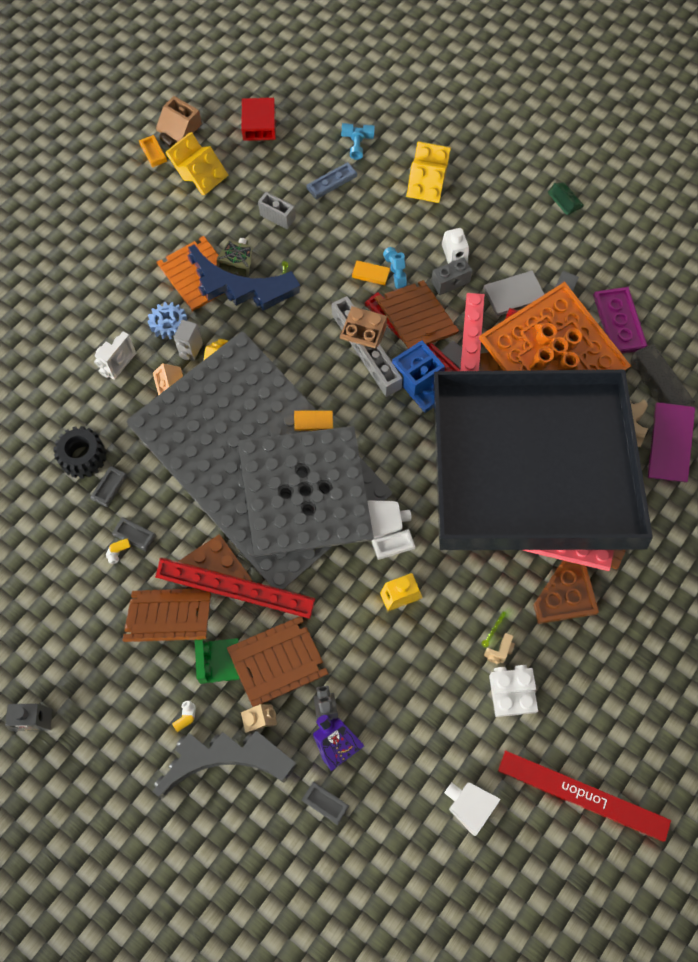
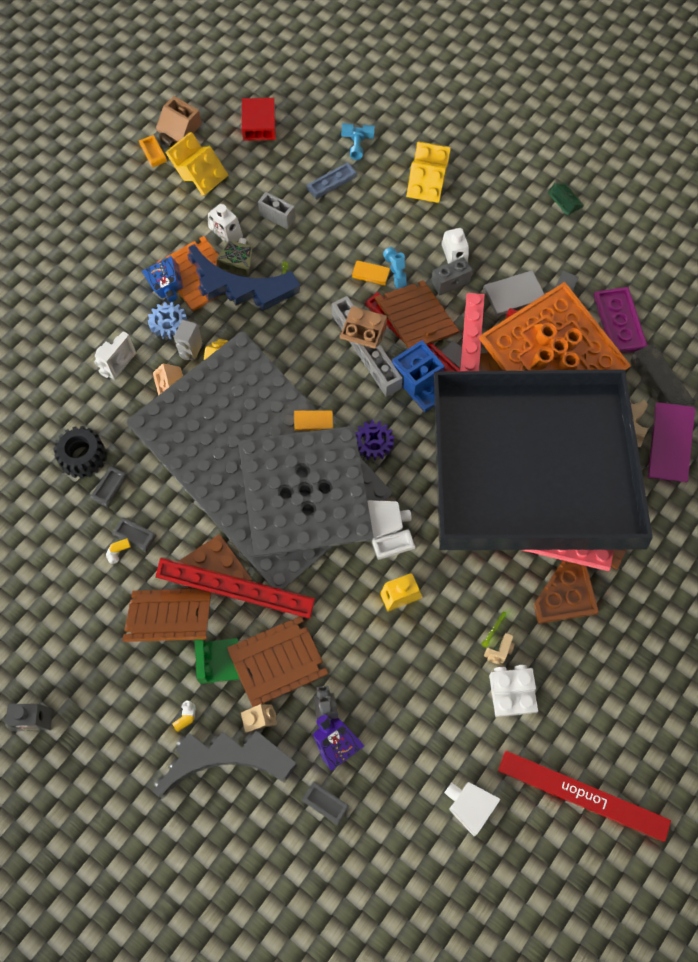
(165, 278): none -> blue torso
(222, 220): none -> white torso
(377, 446): none -> dark purple gear

